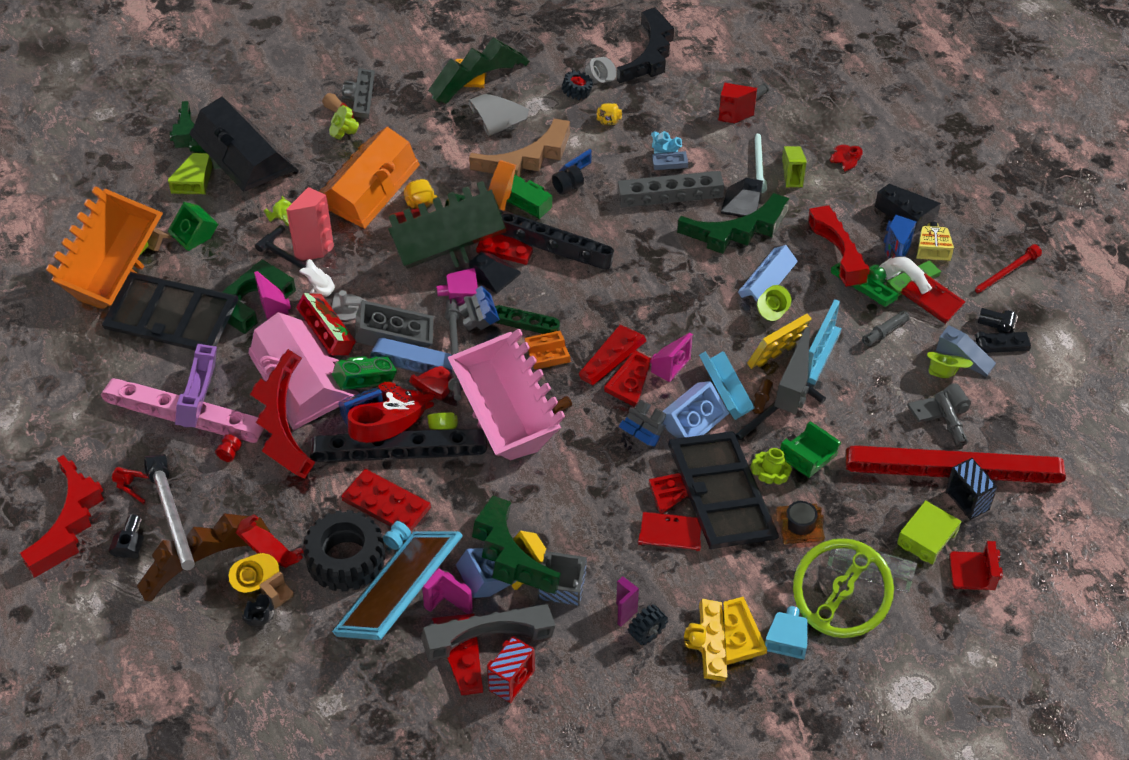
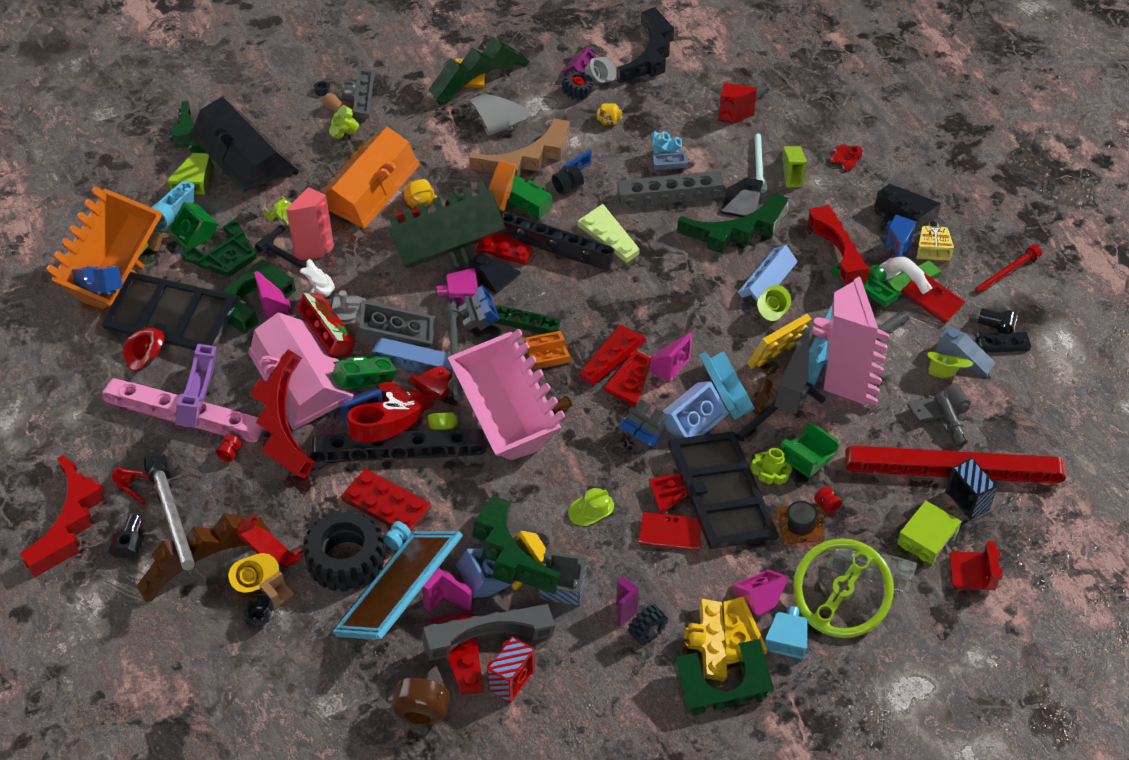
(98, 279): none -> blue arch
(142, 347): none -> red hat
(172, 203): none -> medium azure beam
(228, 256): none -> dark green wing
(321, 88): none -> black tile
(420, 701): none -> reddish brown piece
(580, 61): none -> magenta panel
(591, 507): none -> lime piece
(606, 230): none -> yellowish green wing
(700, 696): none -> dark green arch
(761, 591): none -> dark pink slope
(828, 500): none -> red wheel
(852, 345): none -> bright pink piece

